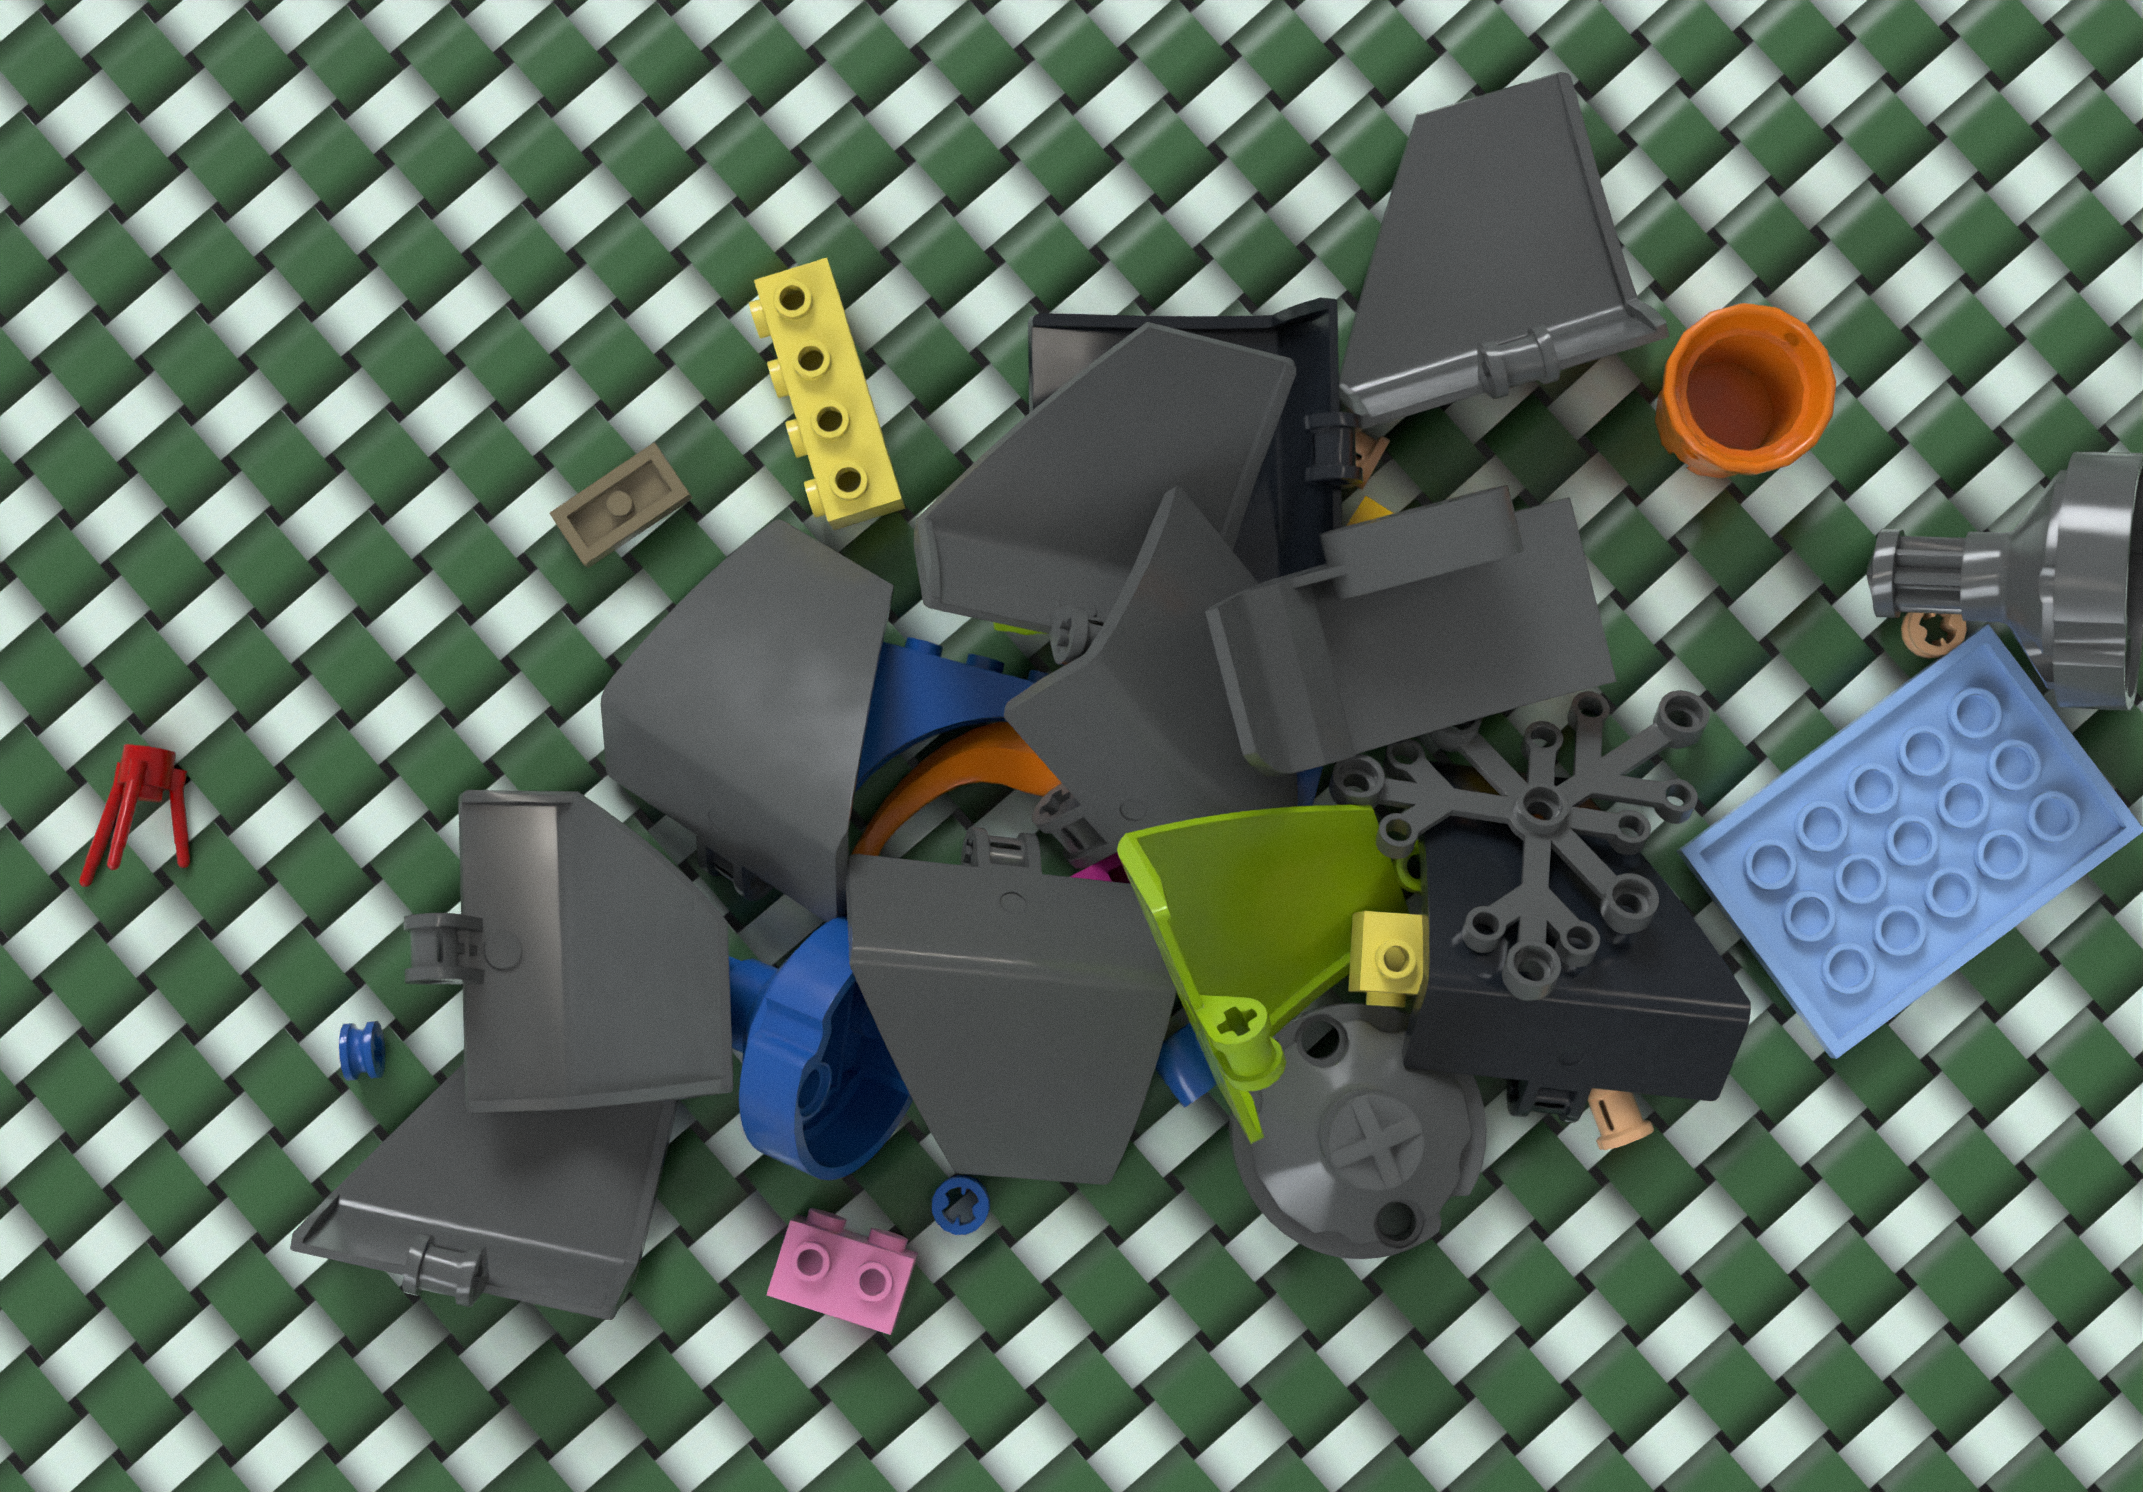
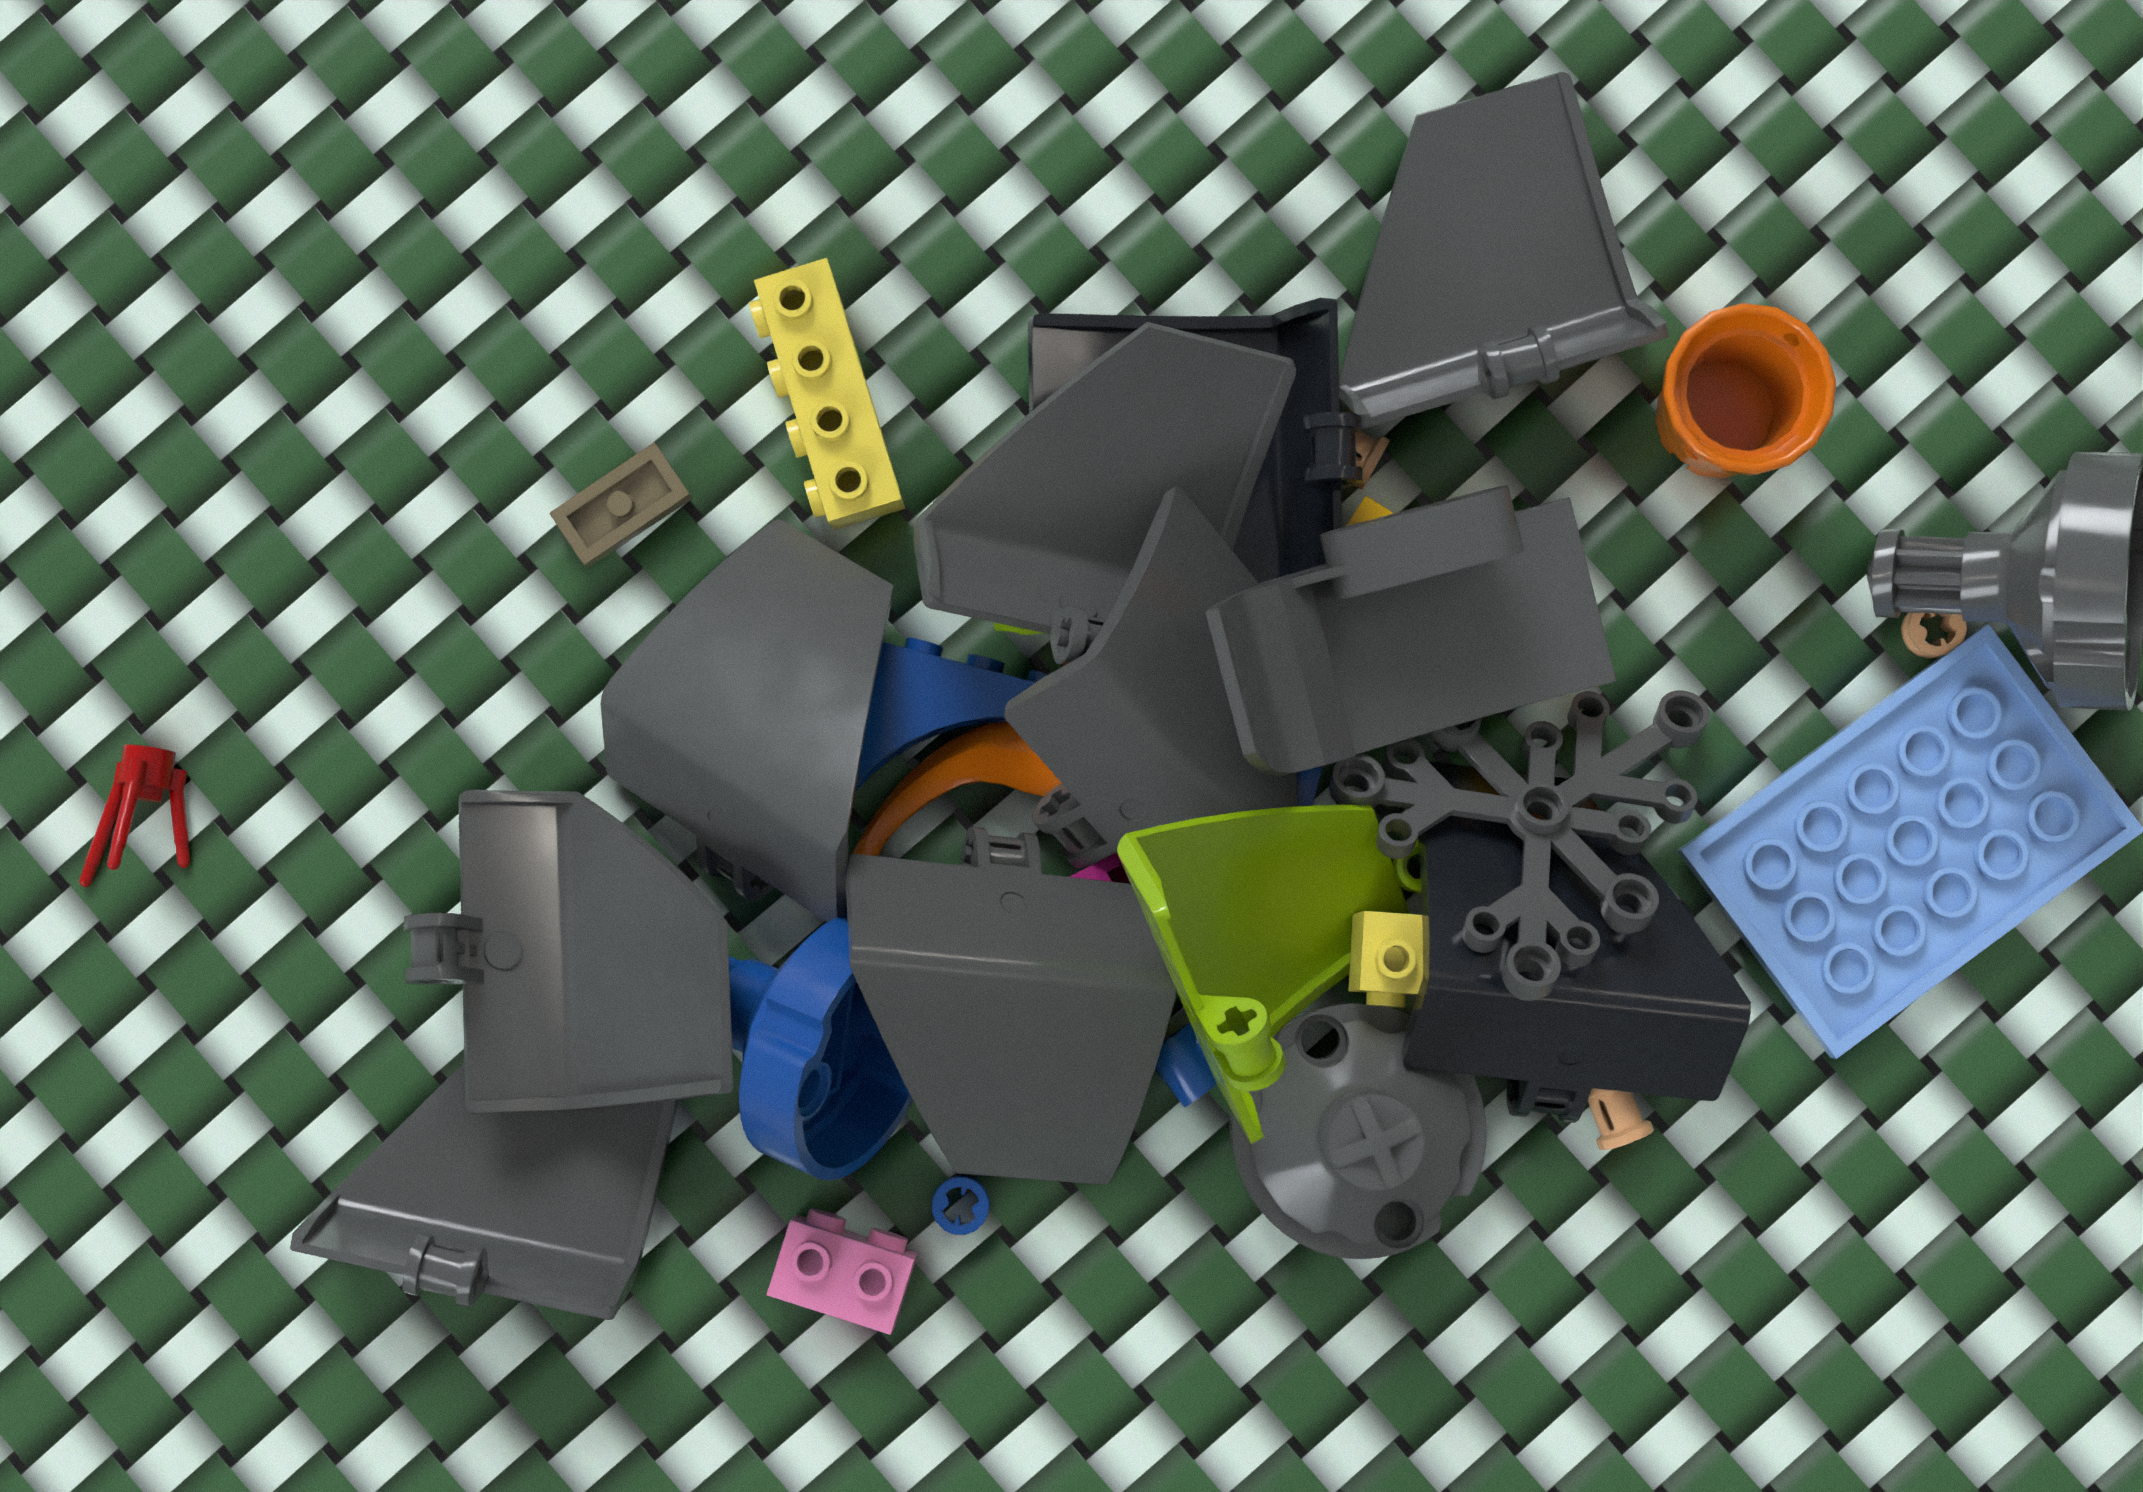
(362, 1050): blue bush -> none

